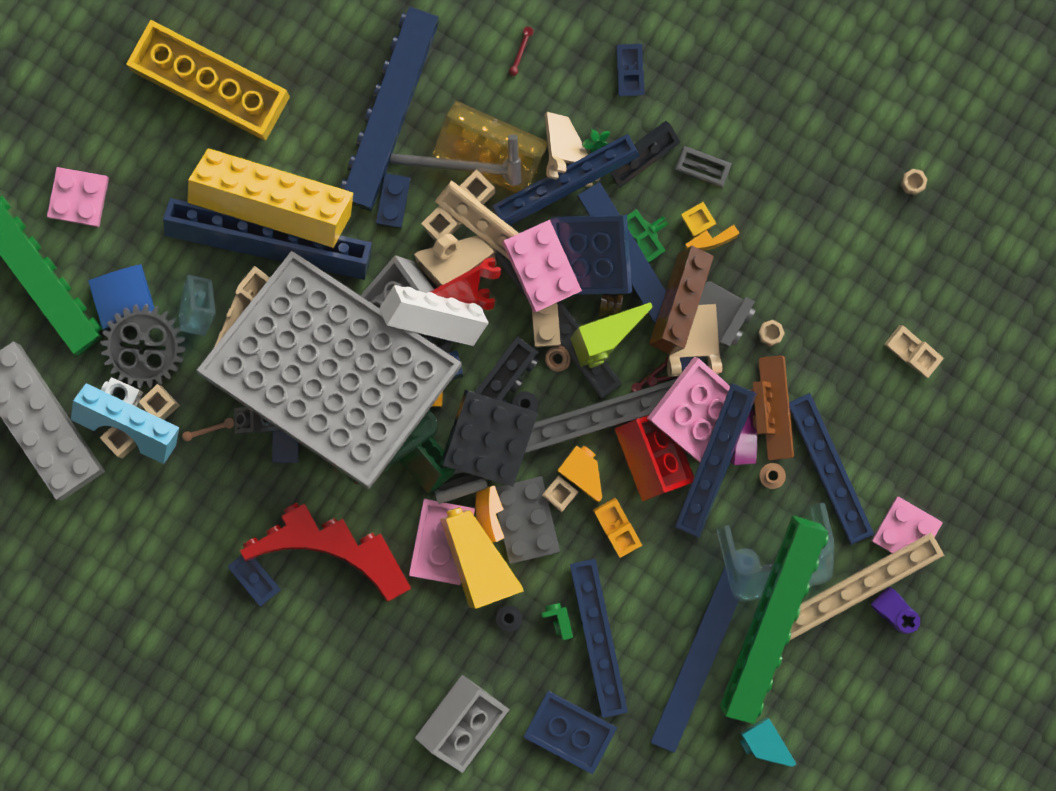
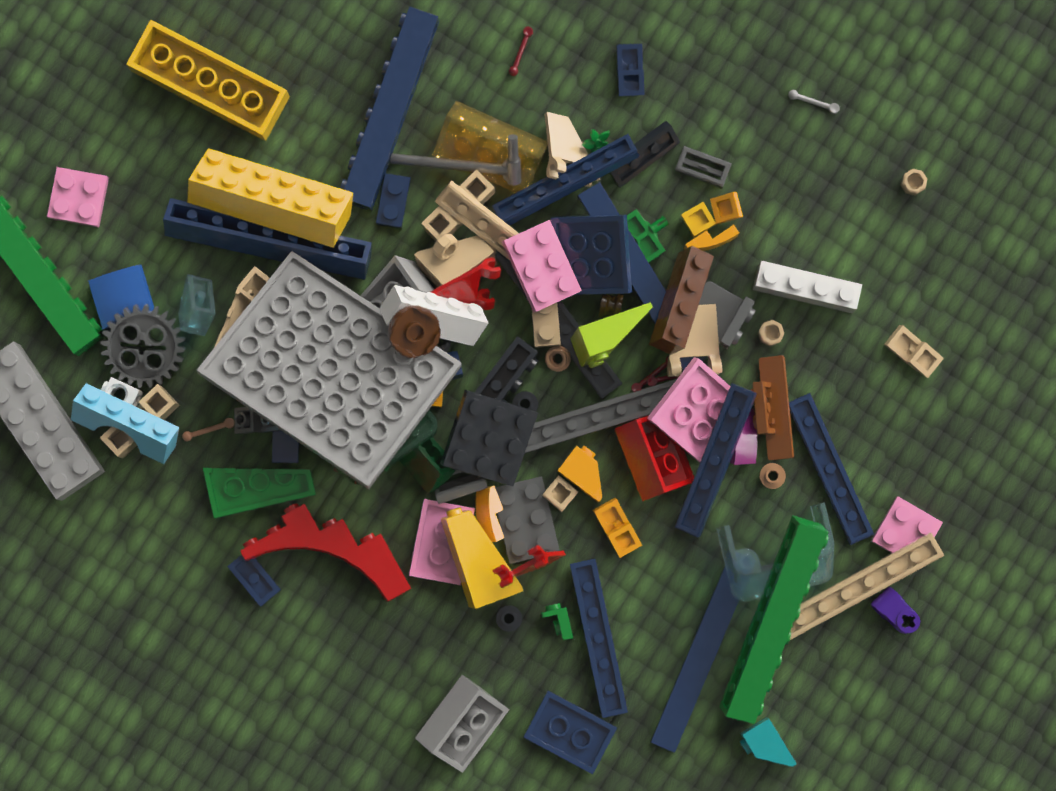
(245, 490): none -> green wing
(414, 331): none -> reddish brown tile
(540, 560): none -> red flag
(726, 208): none -> light orange tile
(807, 287): none -> white brick
(833, 108): none -> light grey hinge

